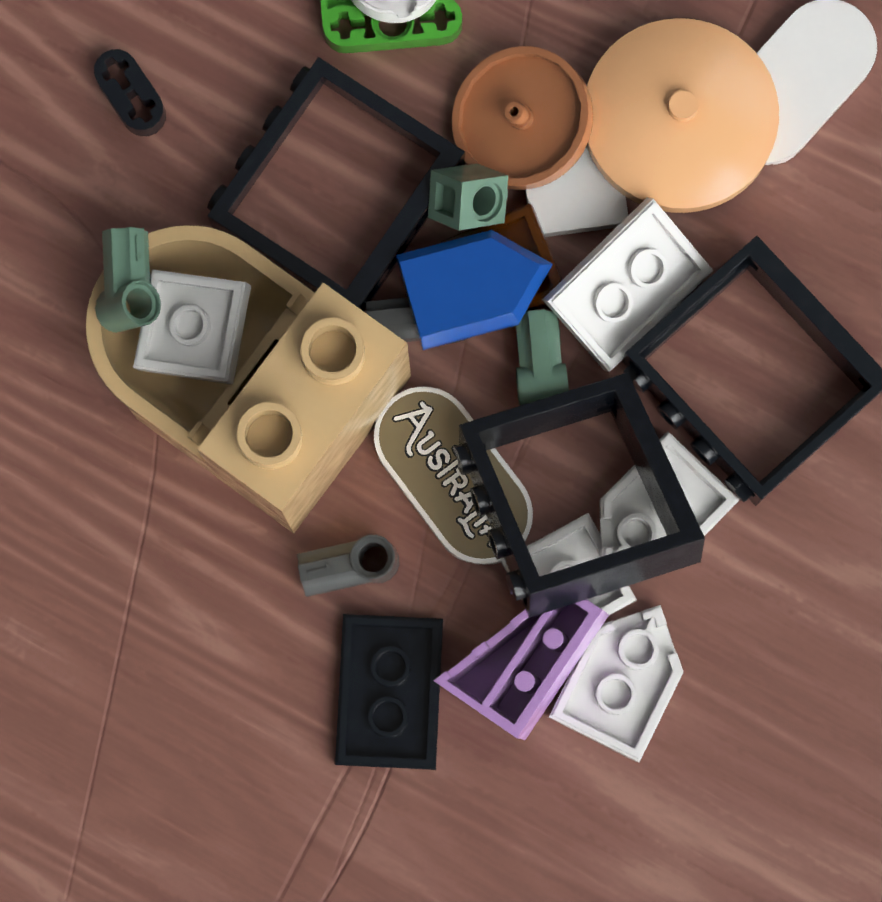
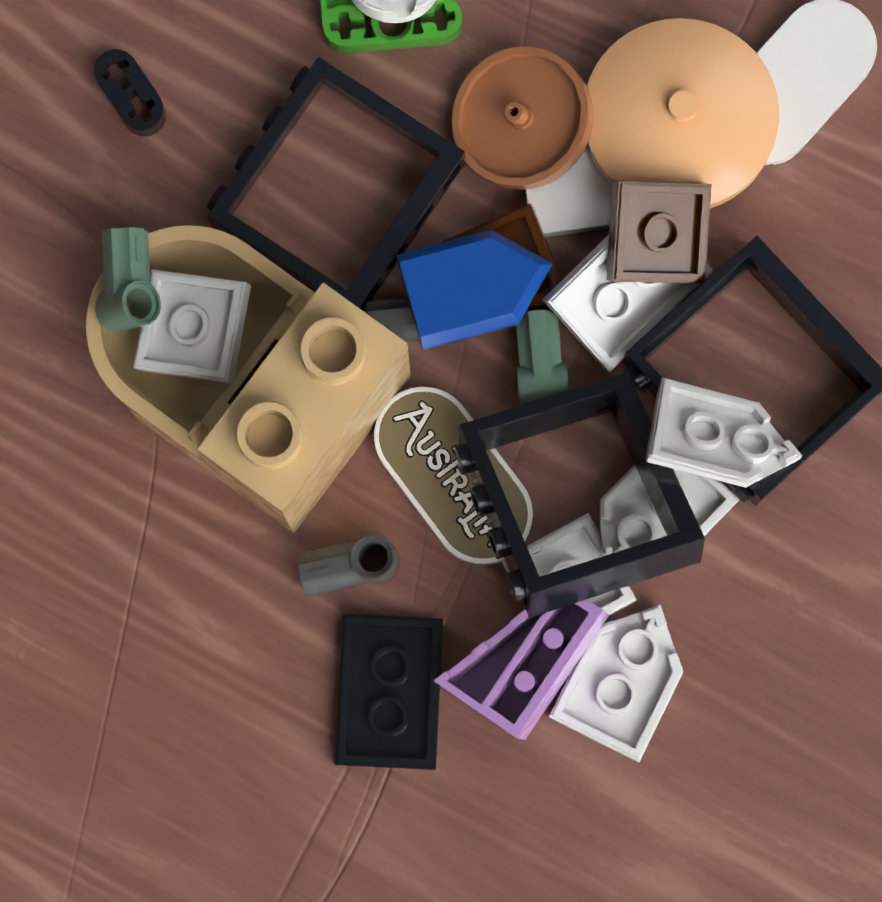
(468, 196): sand green brick -> none
(658, 232): none -> tile
(715, 435): none -> white tile

